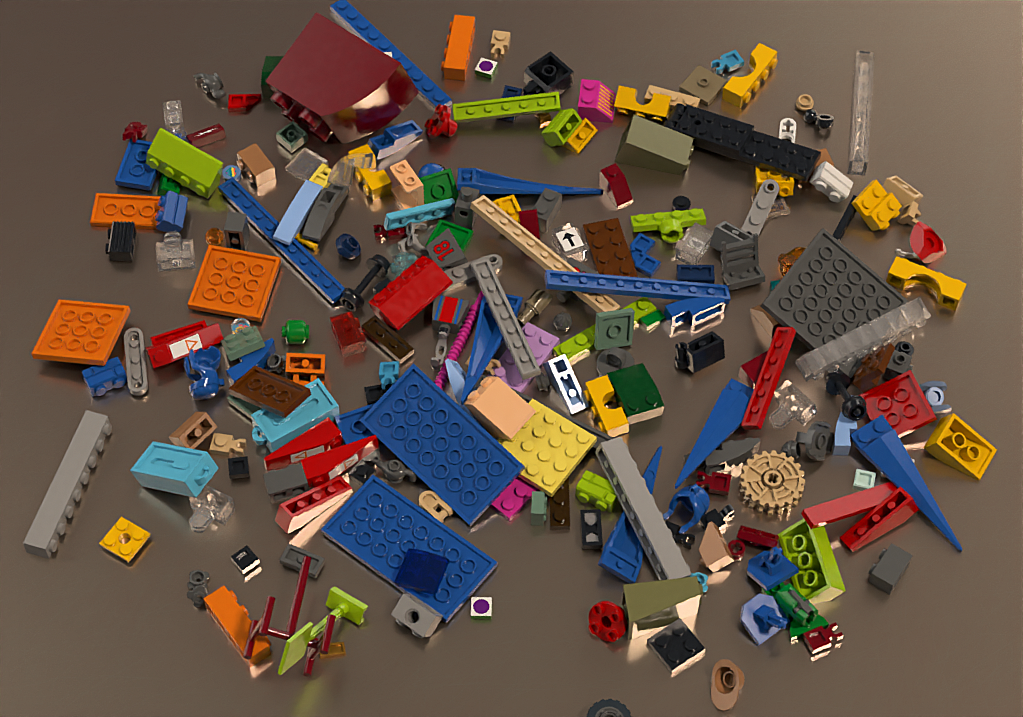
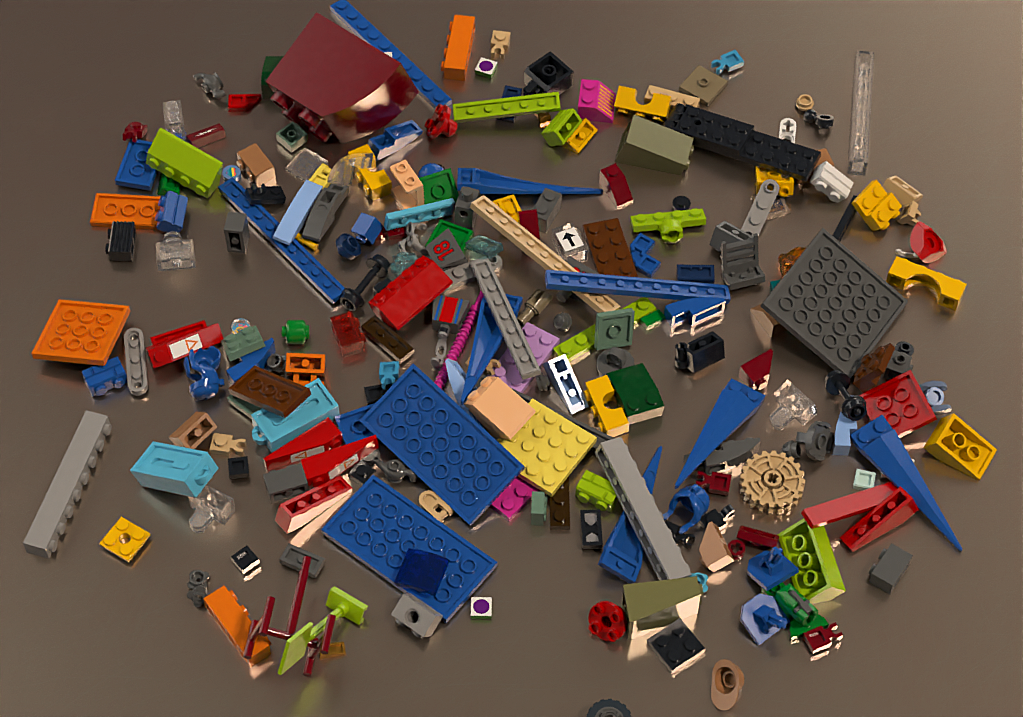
(214, 236): clear orange plate -> none
(234, 283): orange plate -> none
(265, 195): none -> black plate
(366, 228): none -> blue brick
(484, 246): none -> clear light blue plate
(694, 244): clear brick -> none
(739, 89): yellow arch -> none
(768, 378): red plate -> none
(860, 340): clear brick -> none

